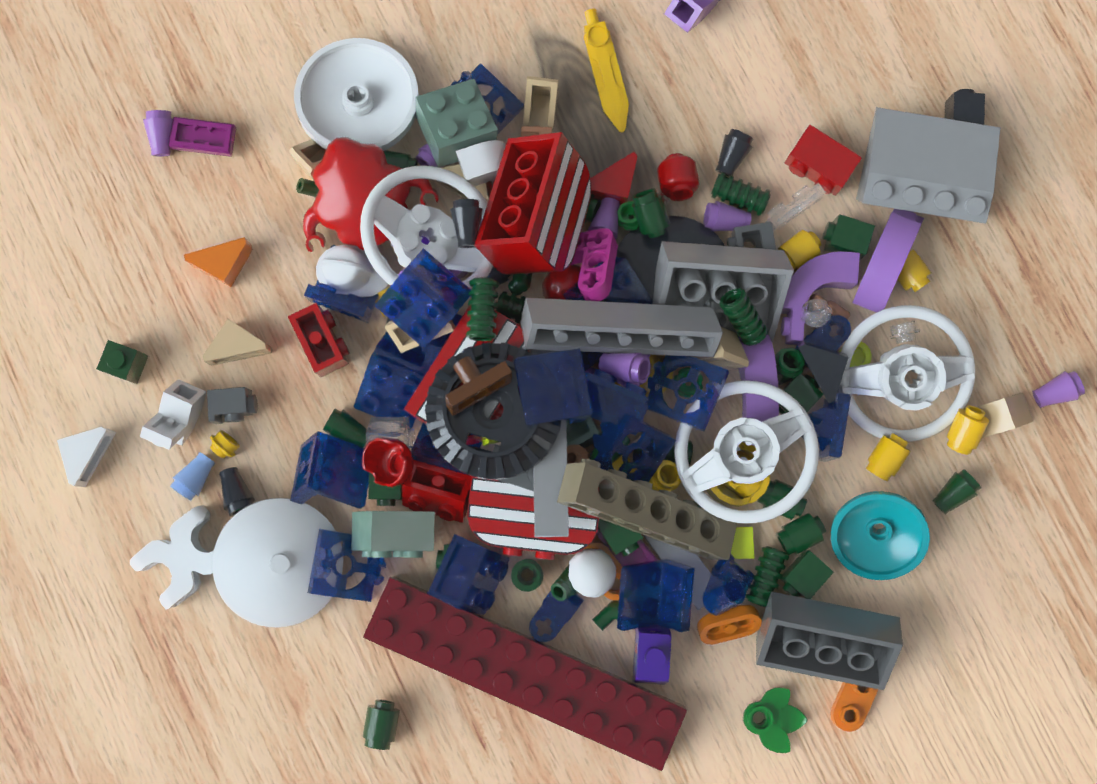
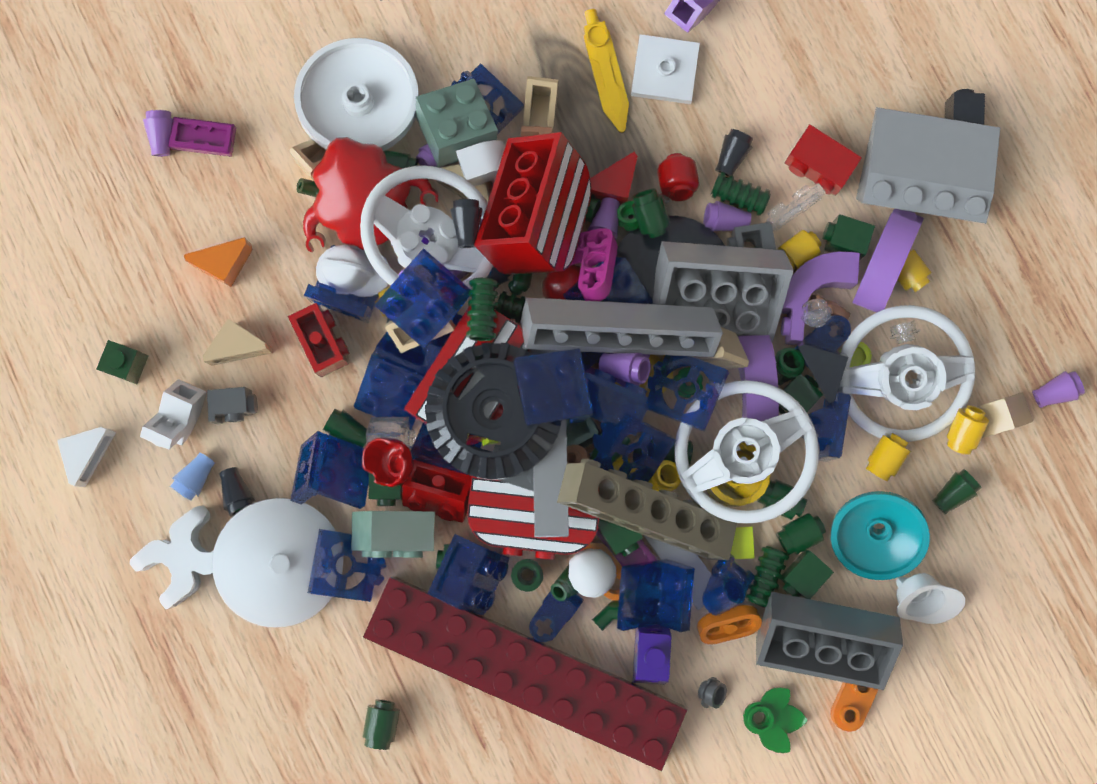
(223, 444): yellow plate -> none
(476, 385): reddish brown tile -> none
(665, 69): none -> white plate
(712, 693): none -> dark grey plate
(743, 316): dark green piece -> none
(926, 600): none -> white piece

